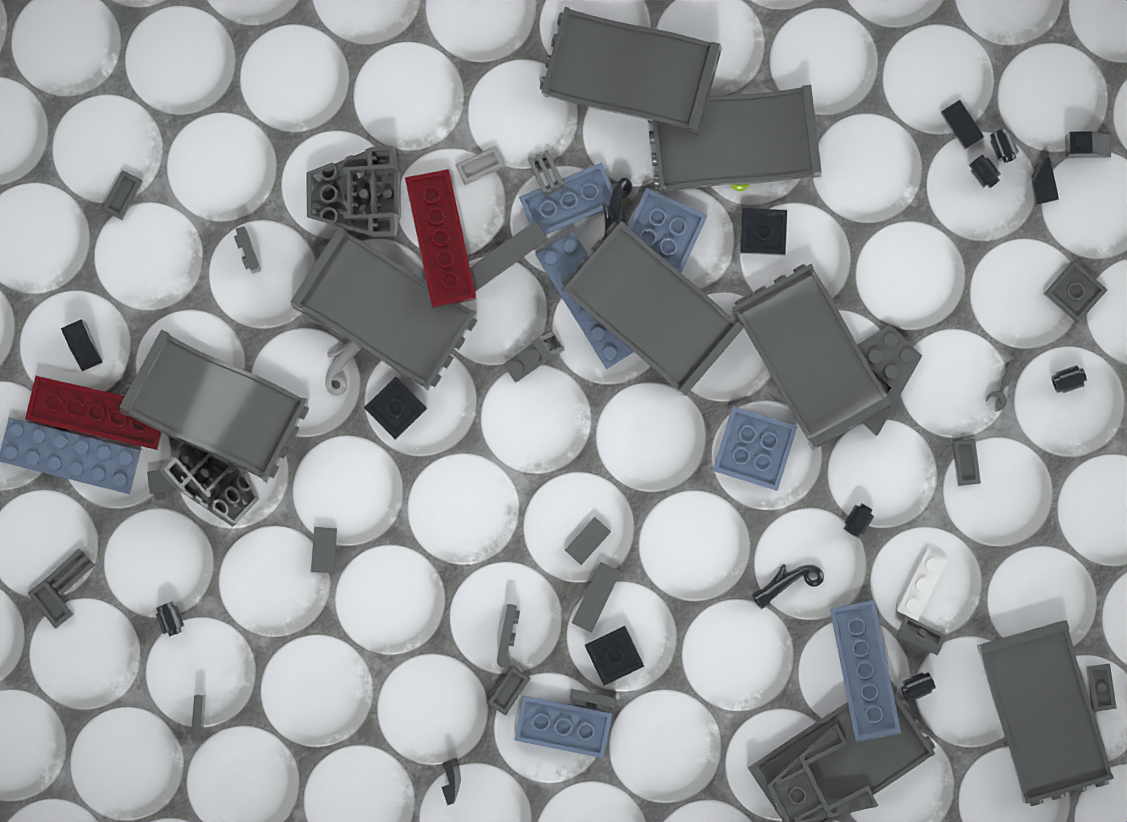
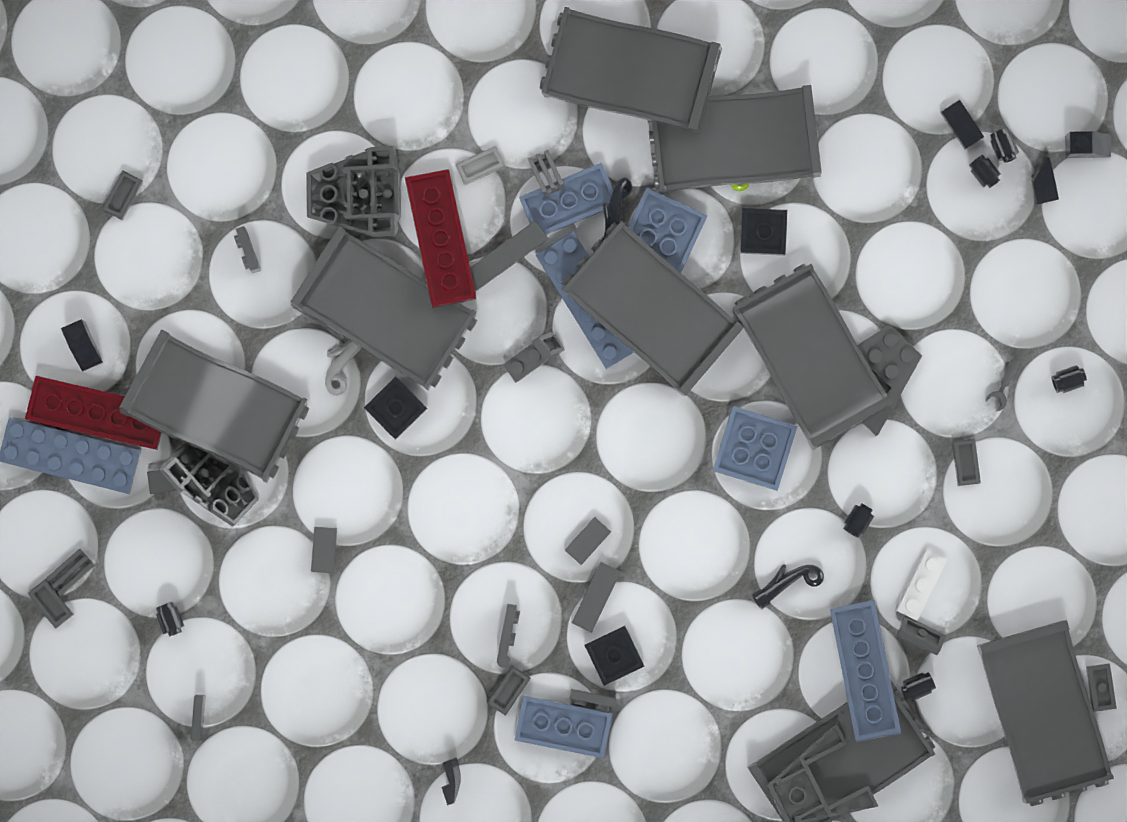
(1075, 291): dark grey tile -> none

